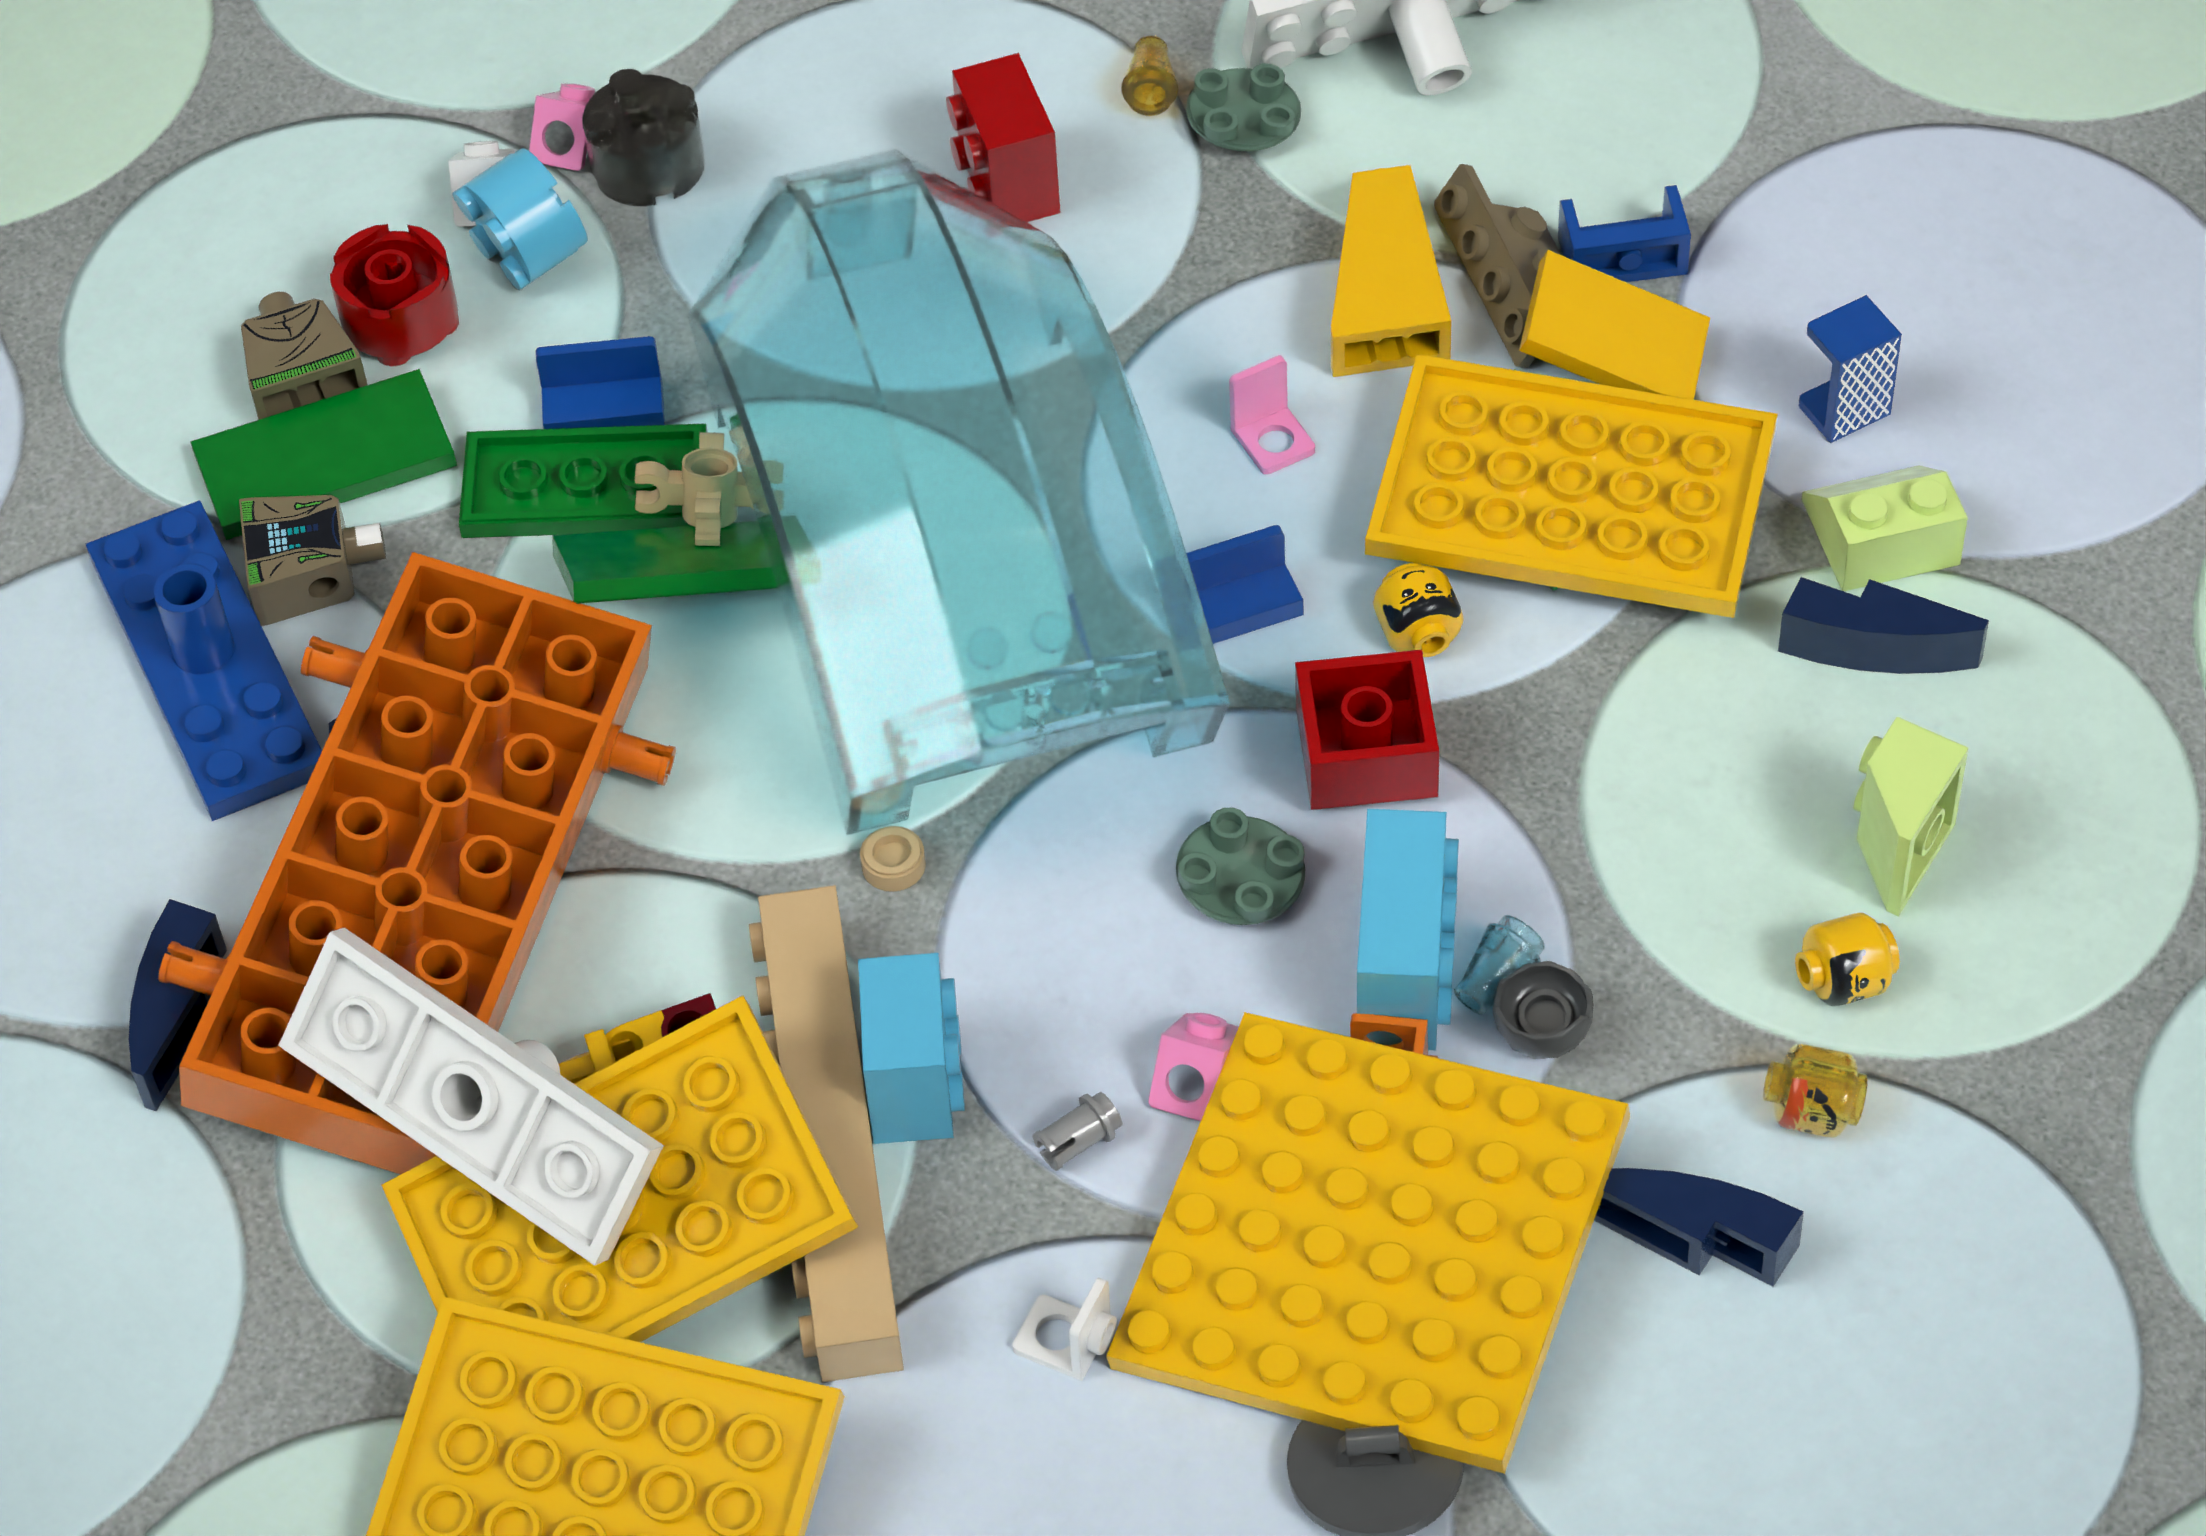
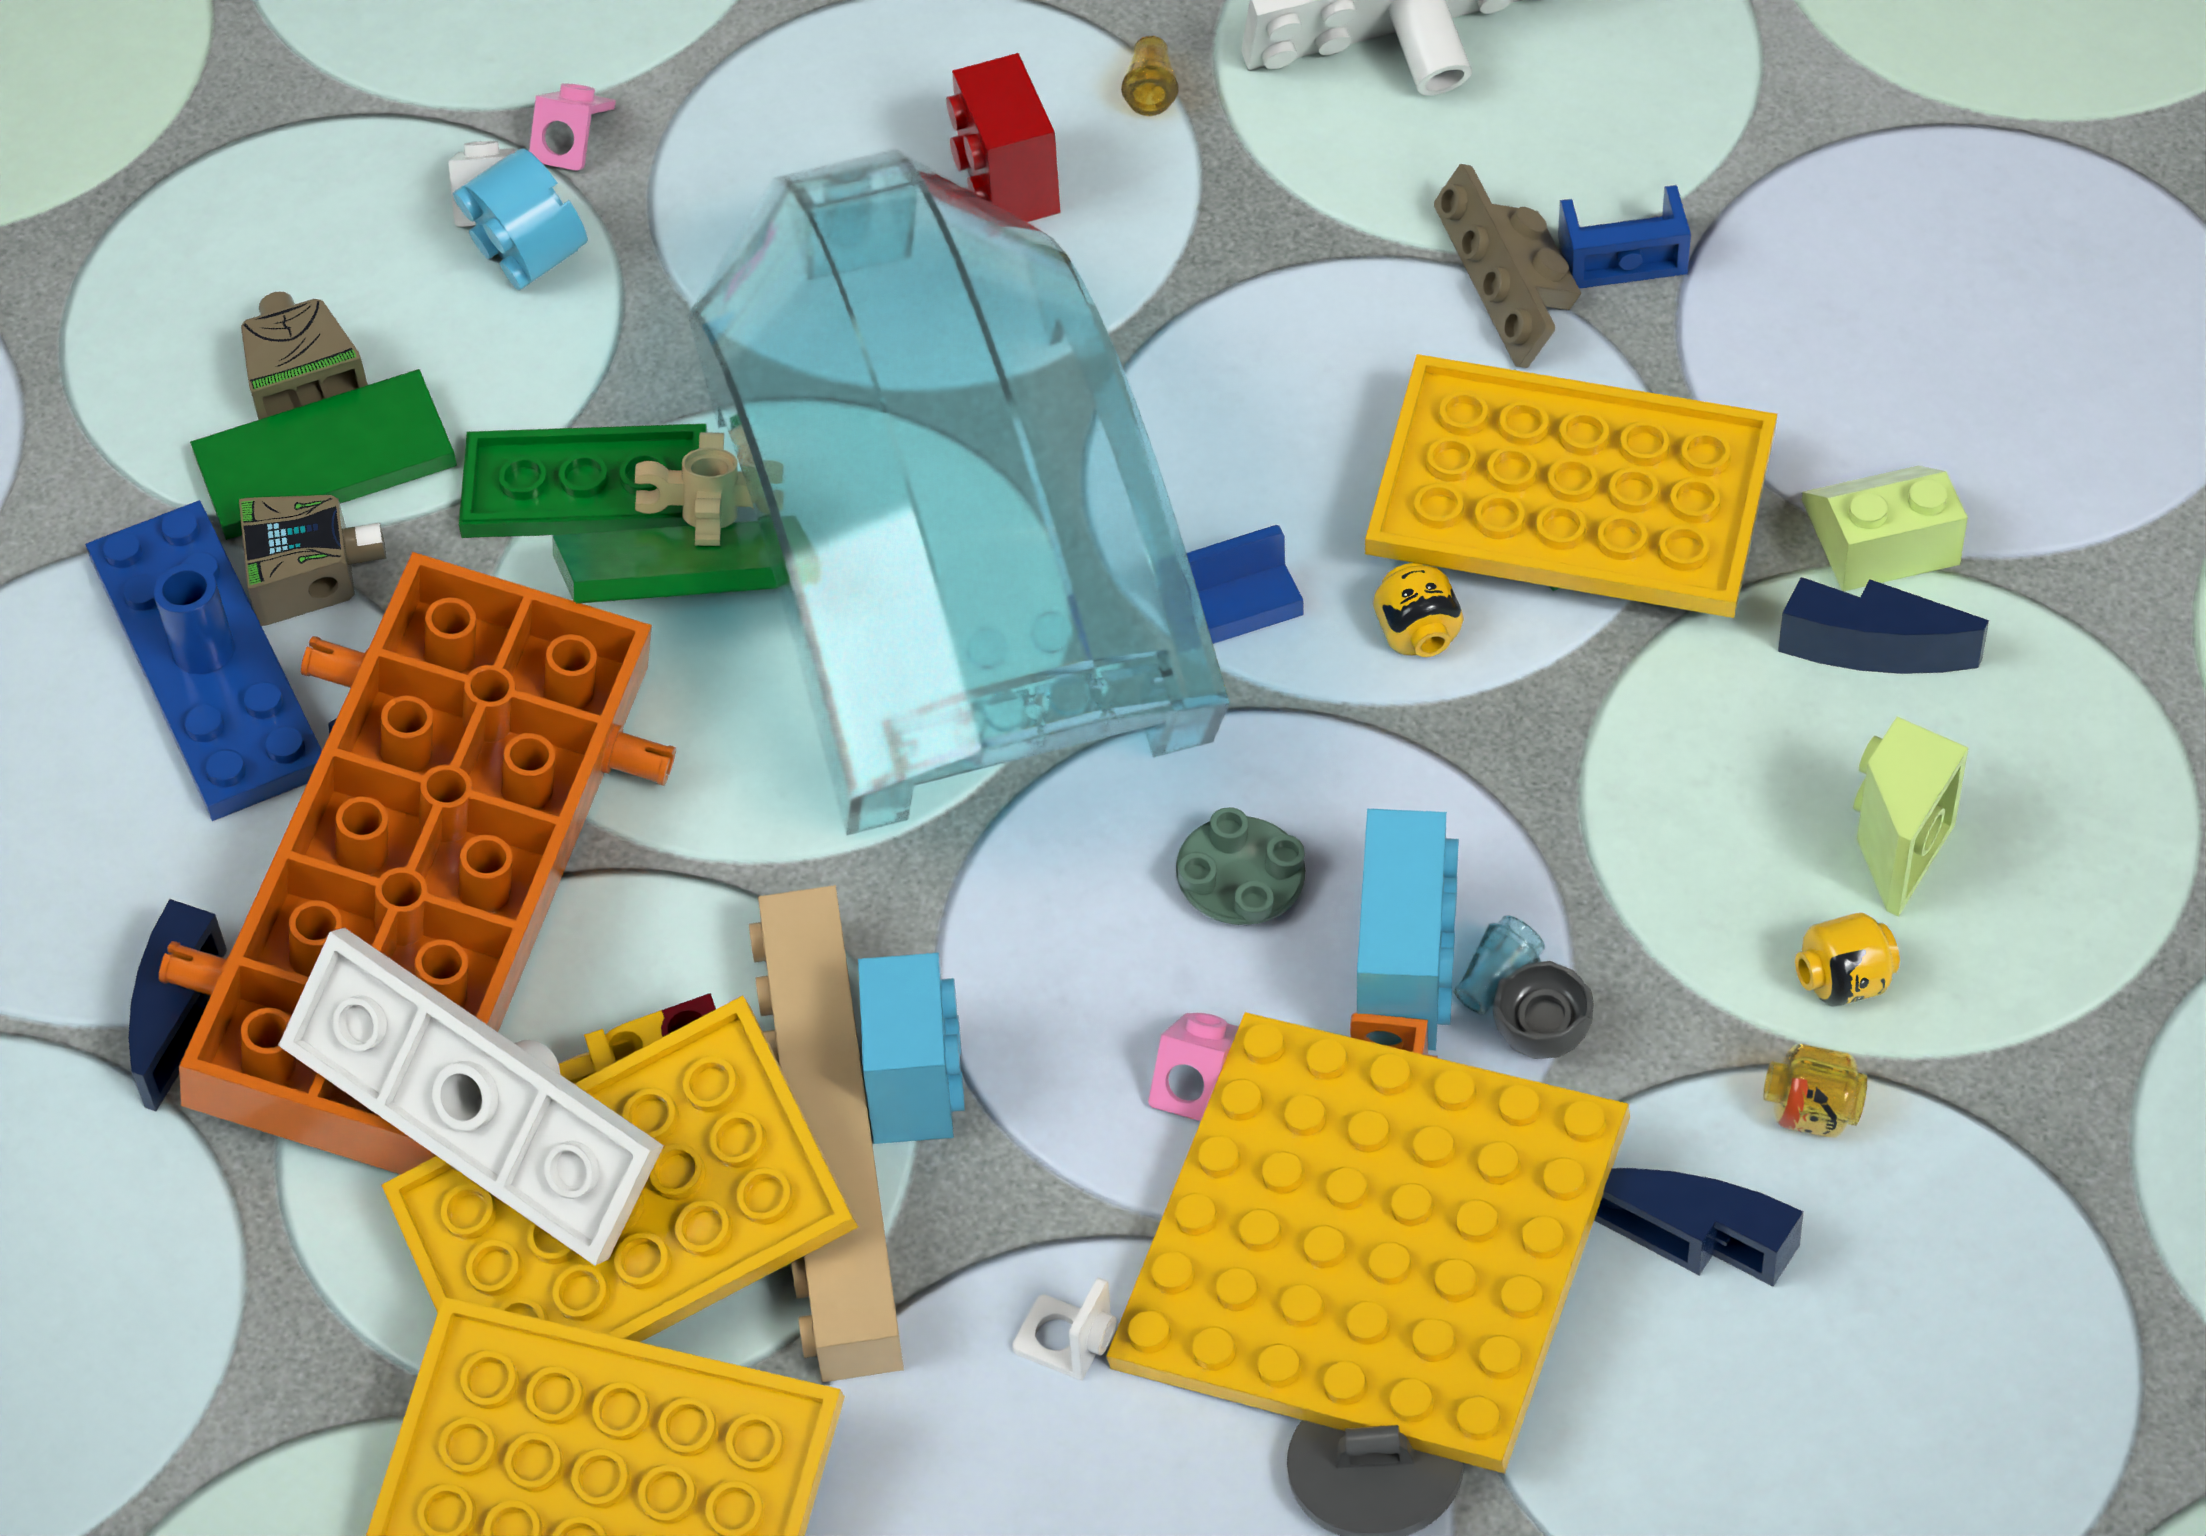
(394, 292): red brick -> none
(601, 384): blue panel -> none
(643, 138): clear smoke brick -> none
(892, 858): tan tile -> none
(1078, 1130): light grey pin -> none
(1243, 107): sand green dish -> none
(1260, 407): bright pink bracket -> none
(1367, 729): red brick -> none
(1388, 279): yellow slope -> none
(1612, 330): yellow tile -> none
(1863, 371): blue panel -> none

